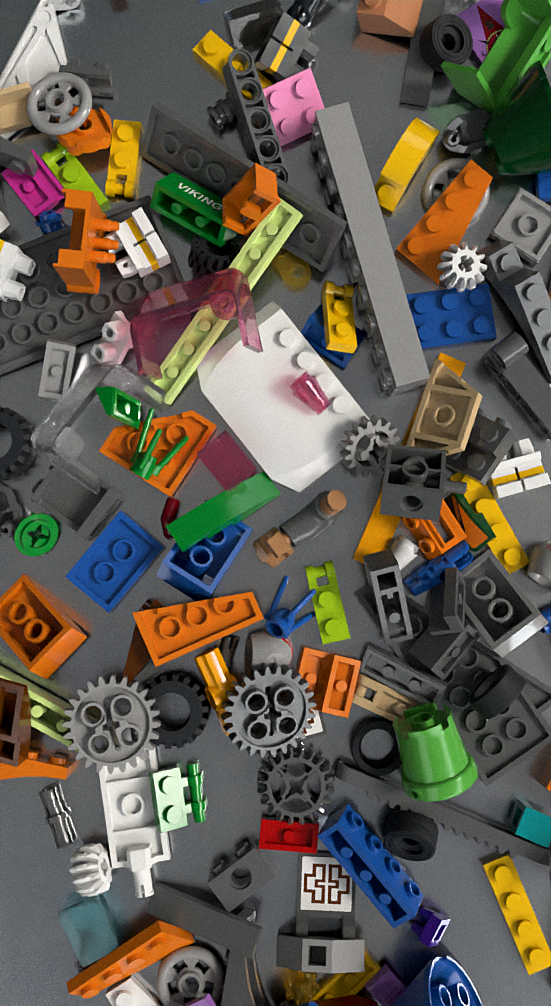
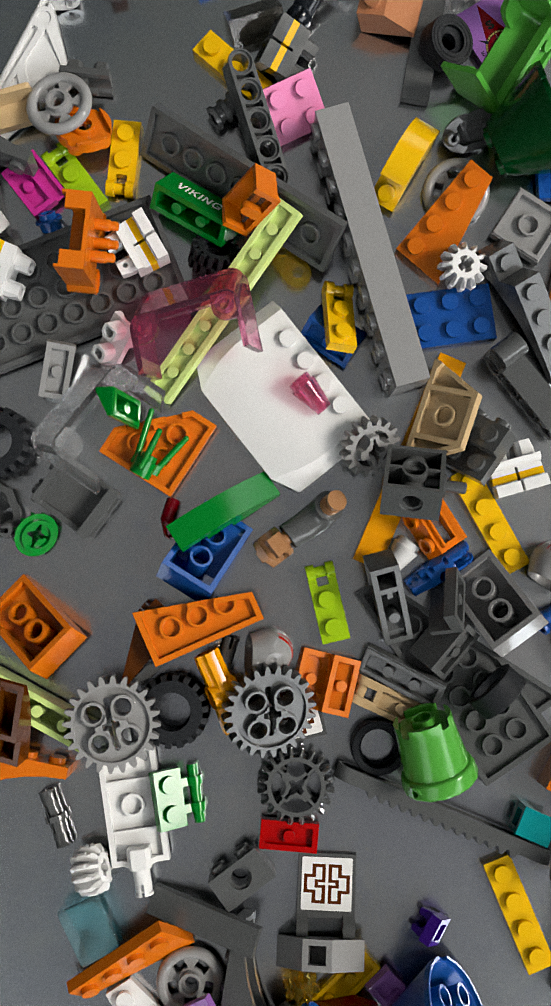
(115, 561): blue plate -> none
(227, 461): clear pink piece -> none
(281, 621): blue plant -> none
(371, 866): blue brick -> none
(410, 836): black tyre -> none
(474, 525): slope -> none

